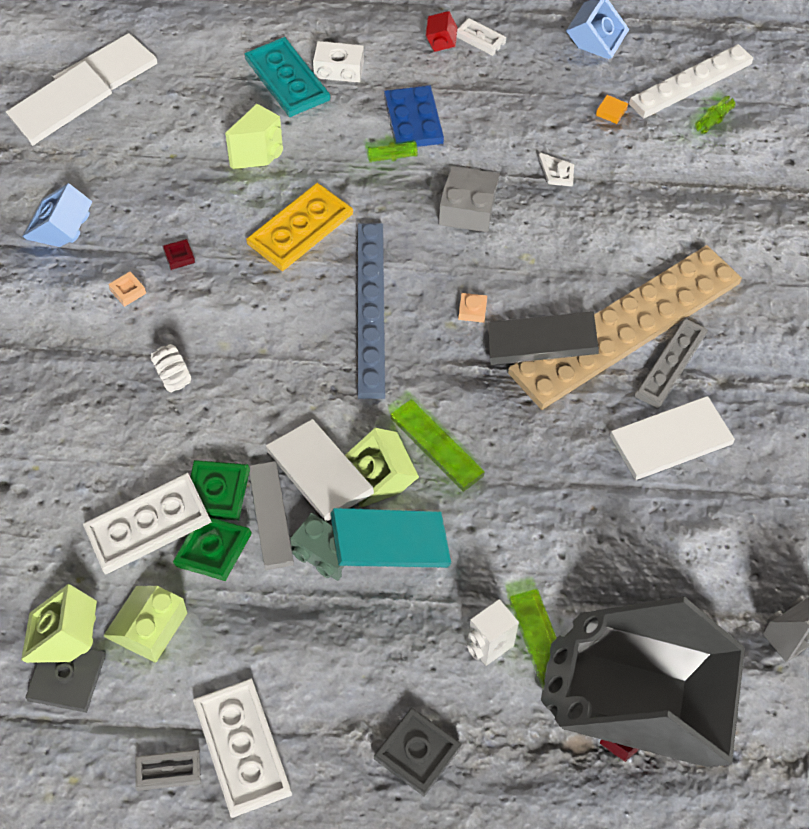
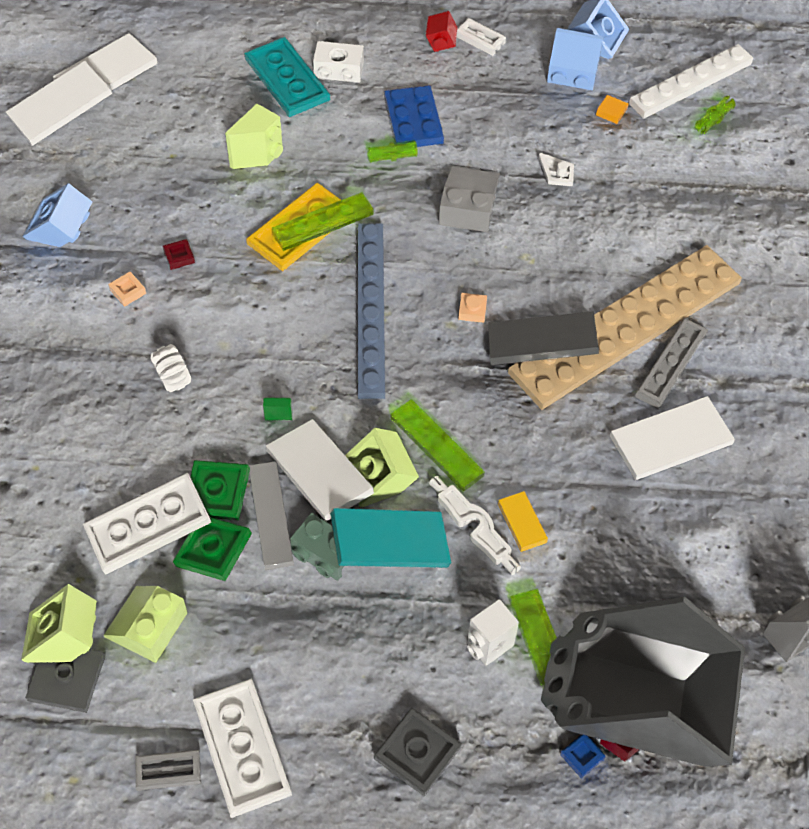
(277, 408): none -> green tile
(322, 221): none -> clear neon green tile
(484, 535): none -> white piece
(522, 521): none -> yellow tile
(575, 59): none -> light blue slope
(582, 755): none -> blue tile

